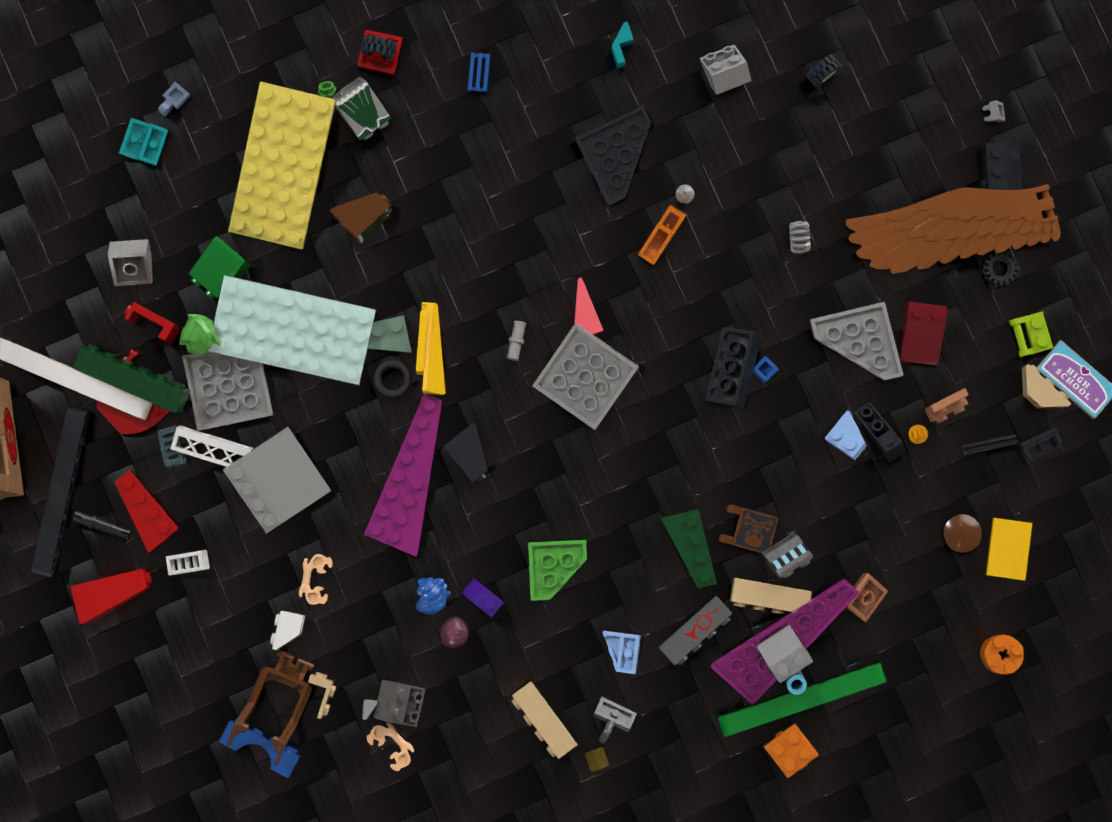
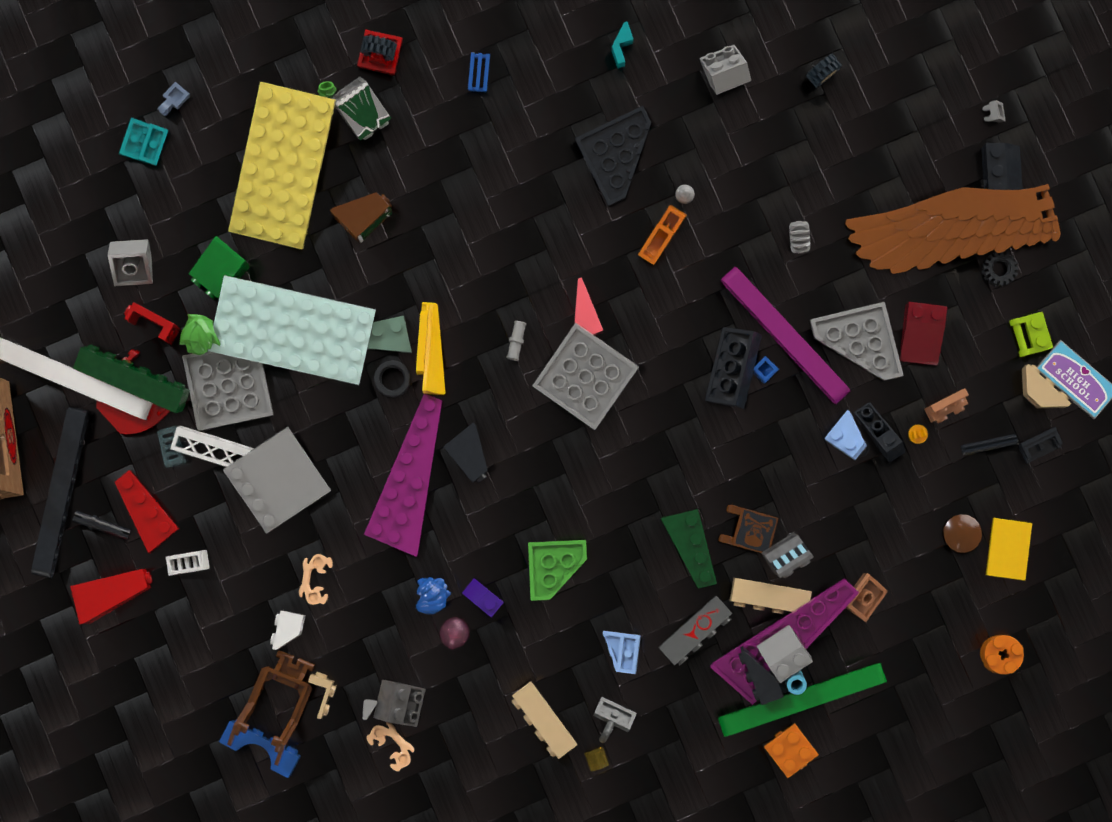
(766, 684): none -> black slope
(785, 335): none -> magenta beam

